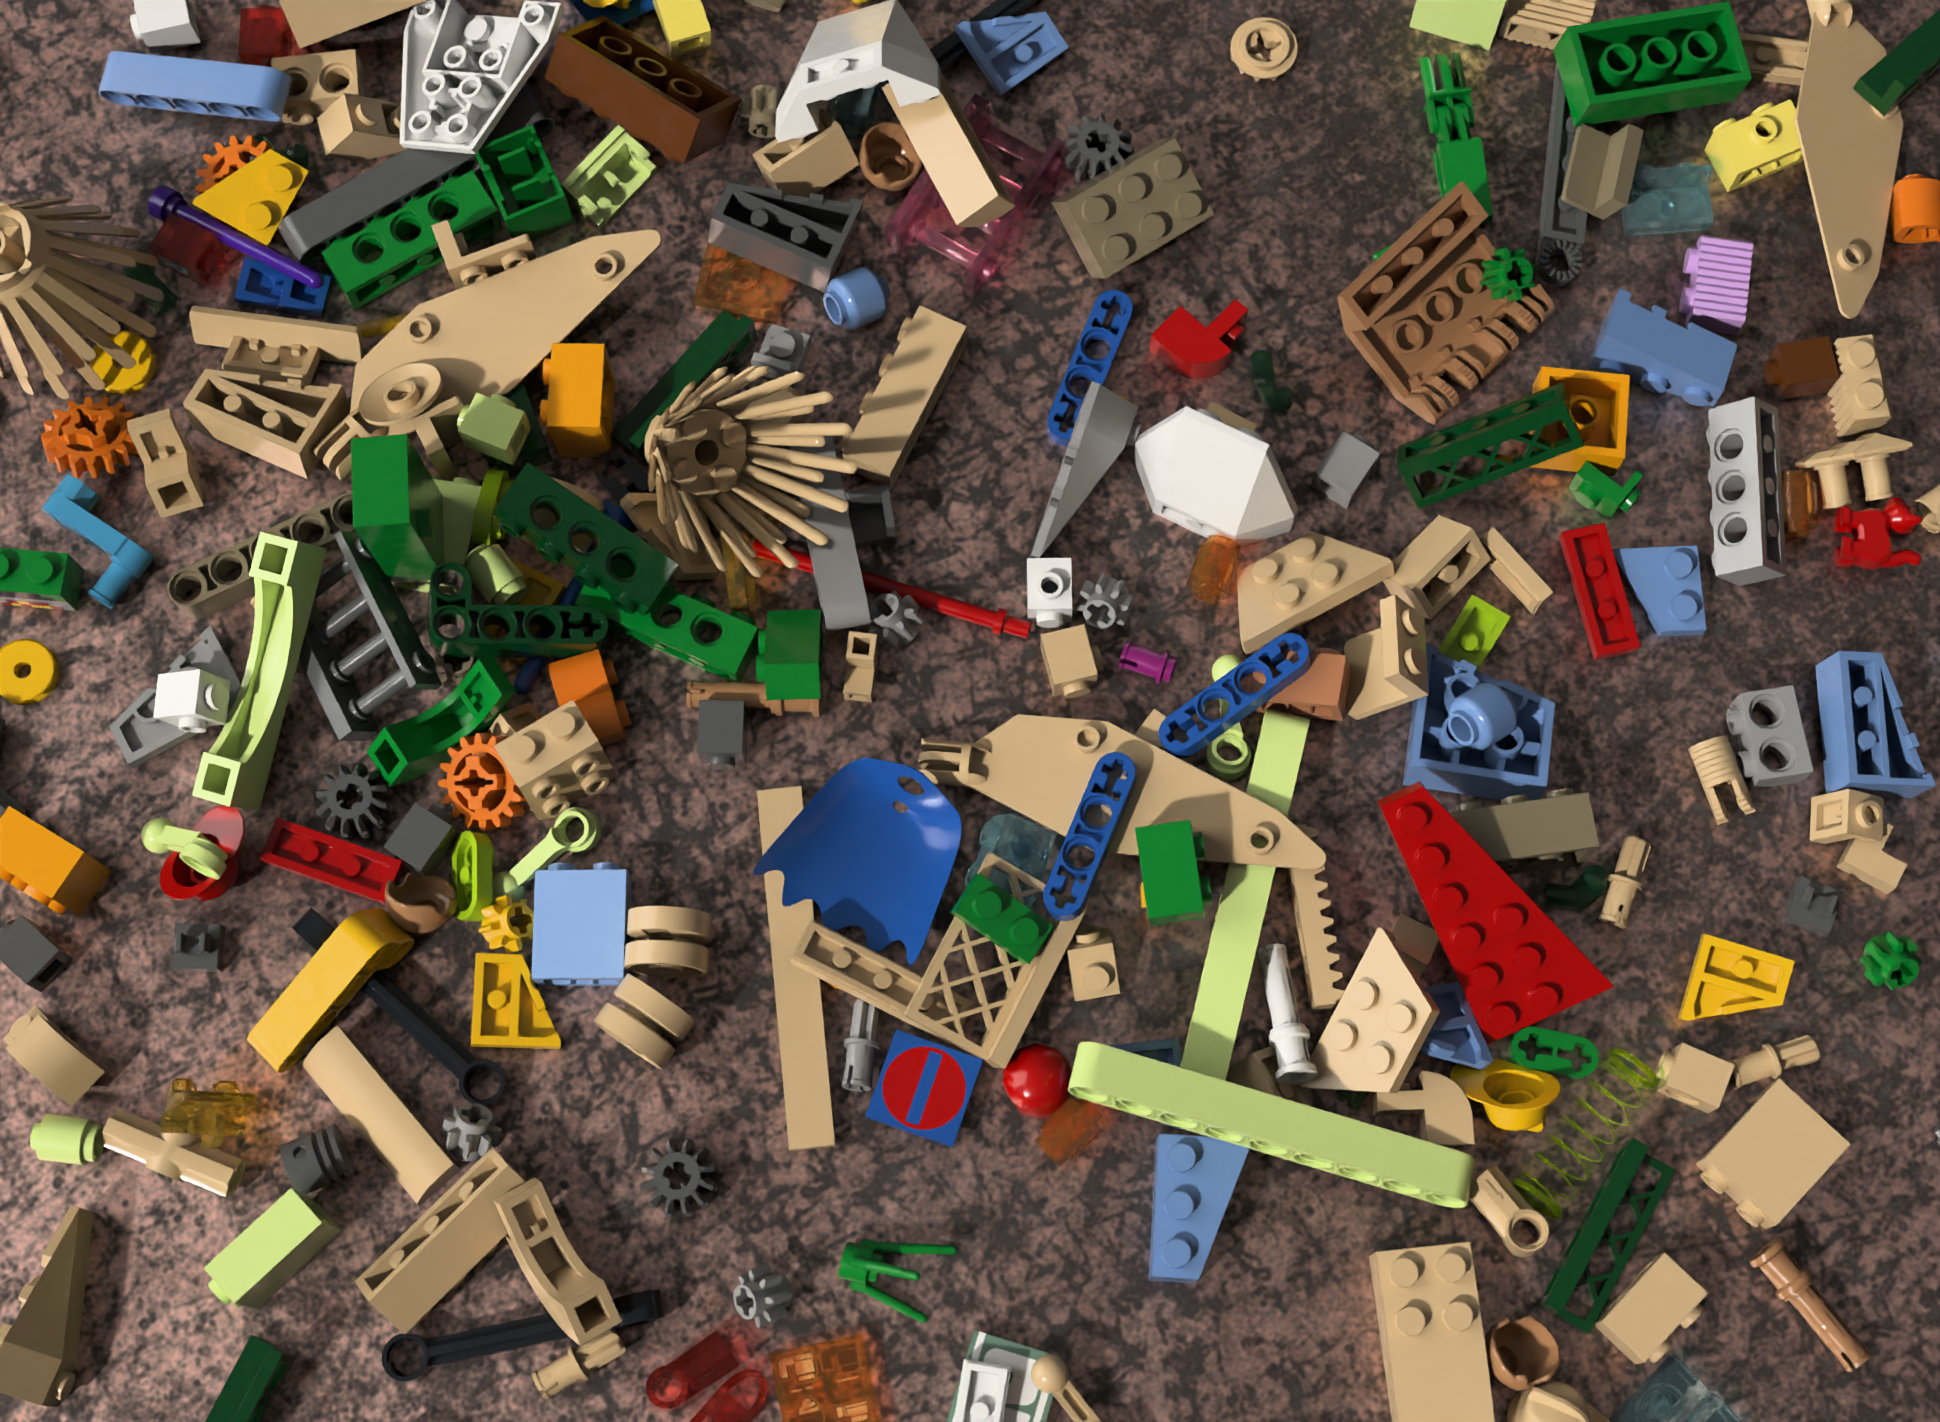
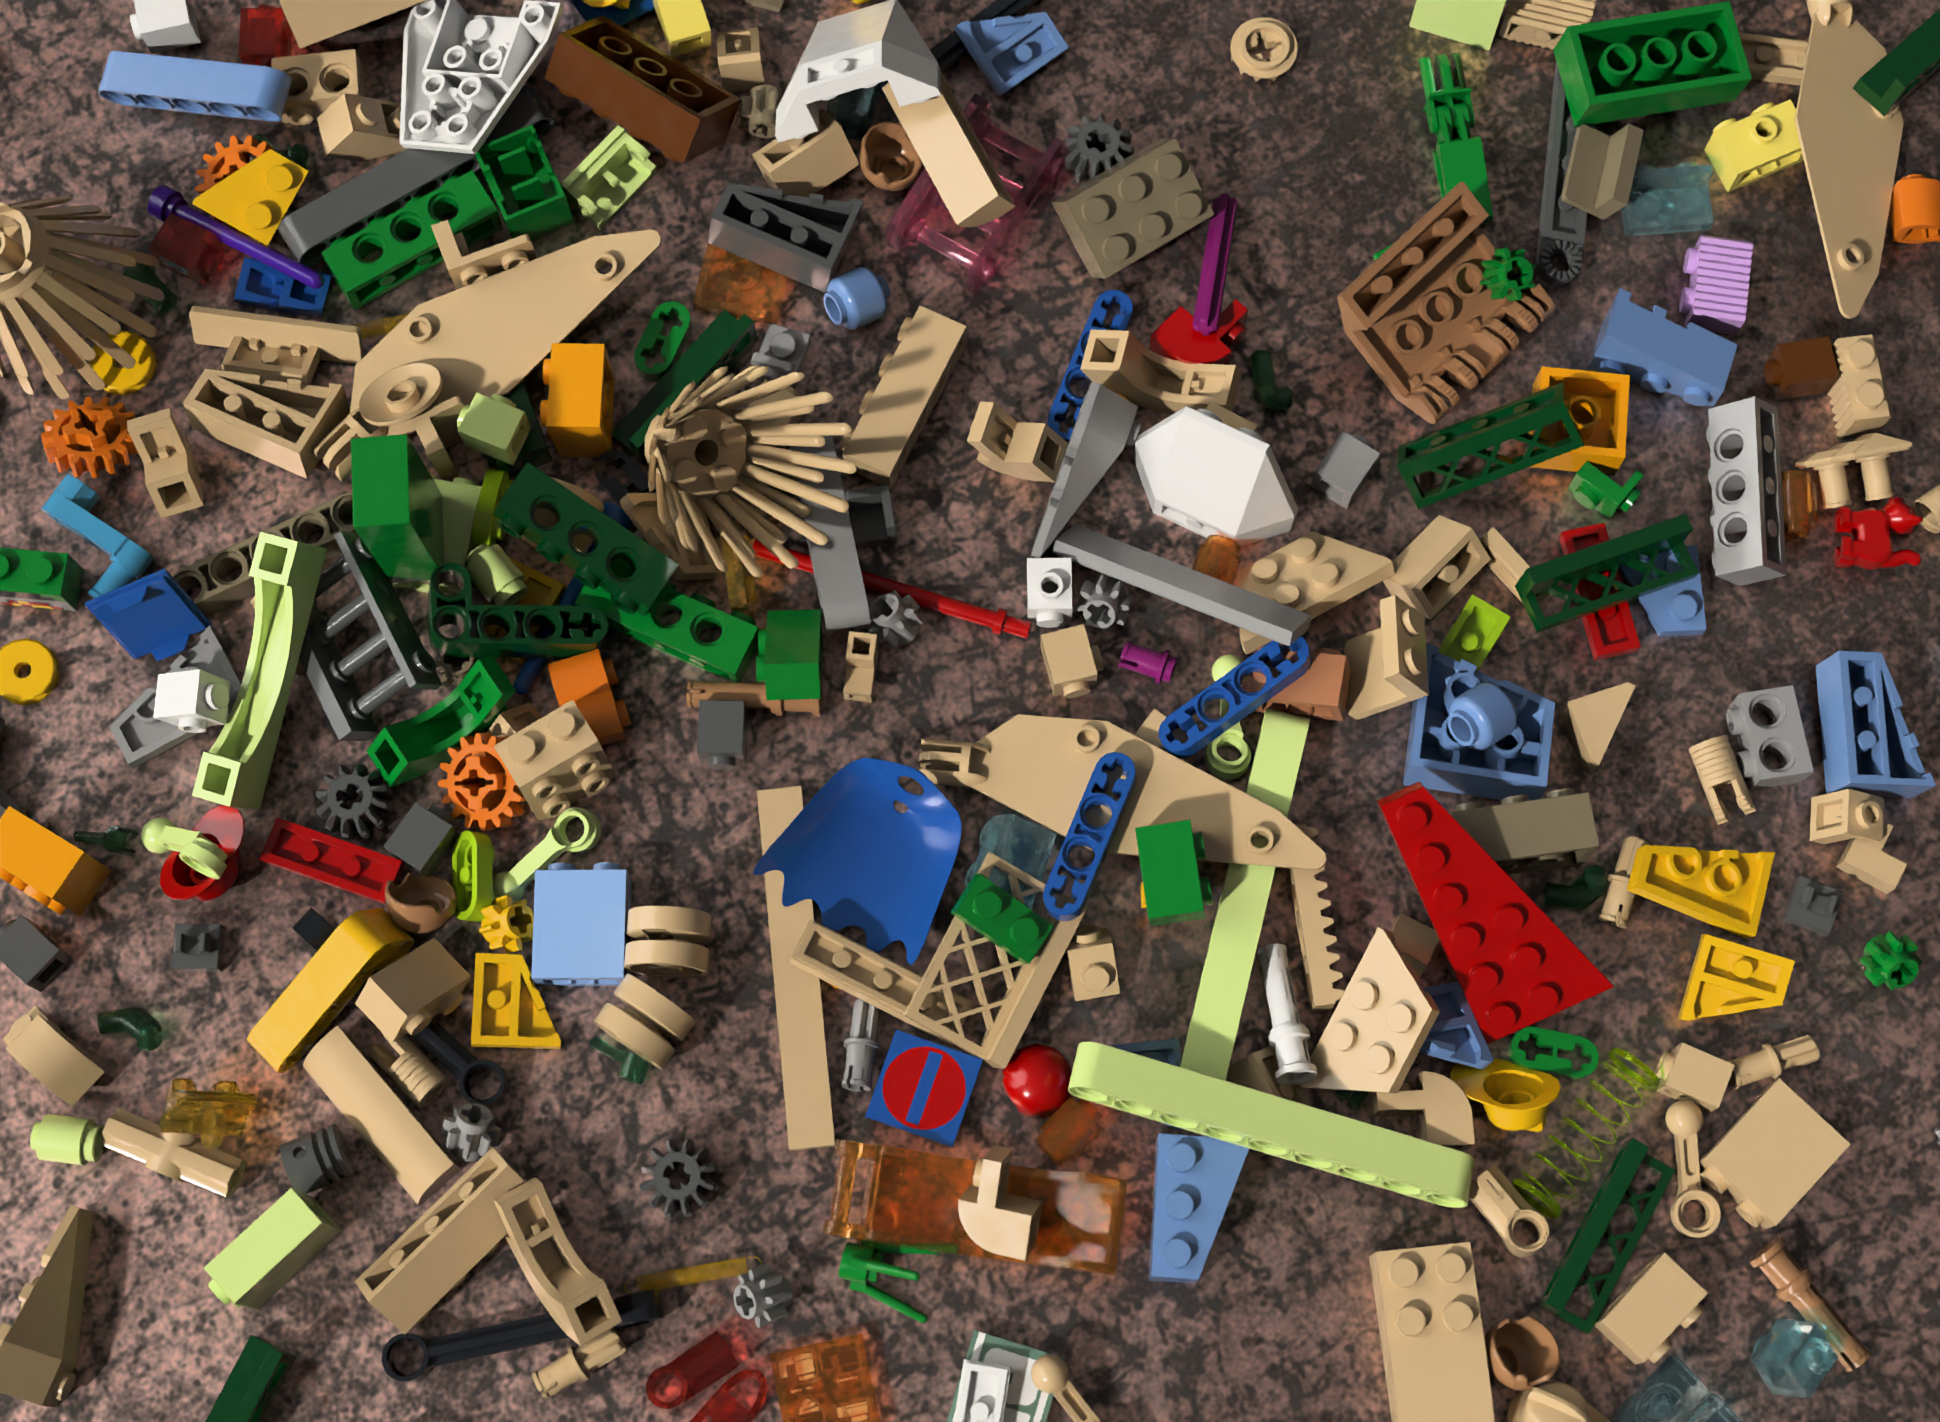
(112, 839): none -> clear green hand
(135, 1022): none -> clear green arm
(150, 616): none -> blue piece
(411, 1071): none -> tan hinge
(413, 990): none -> tan brick
(632, 1066): none -> clear green hand
(655, 337): none -> green beam
(692, 1267): none -> yellow piece
(740, 59): none -> tan slope
(915, 1200): none -> clear orange windscreen
(994, 1218): none -> tan brick
(1016, 447): none -> tan brick
(1155, 381): none -> tan arch
(1182, 585): none -> light grey tile
(1215, 265): none -> magenta axle
(1593, 721): none -> tan slope
(1604, 557): none -> dark green fence
(1685, 1121): none -> tan piece
(1711, 886): none -> yellow wing
(1793, 1357): none -> clear light blue brick

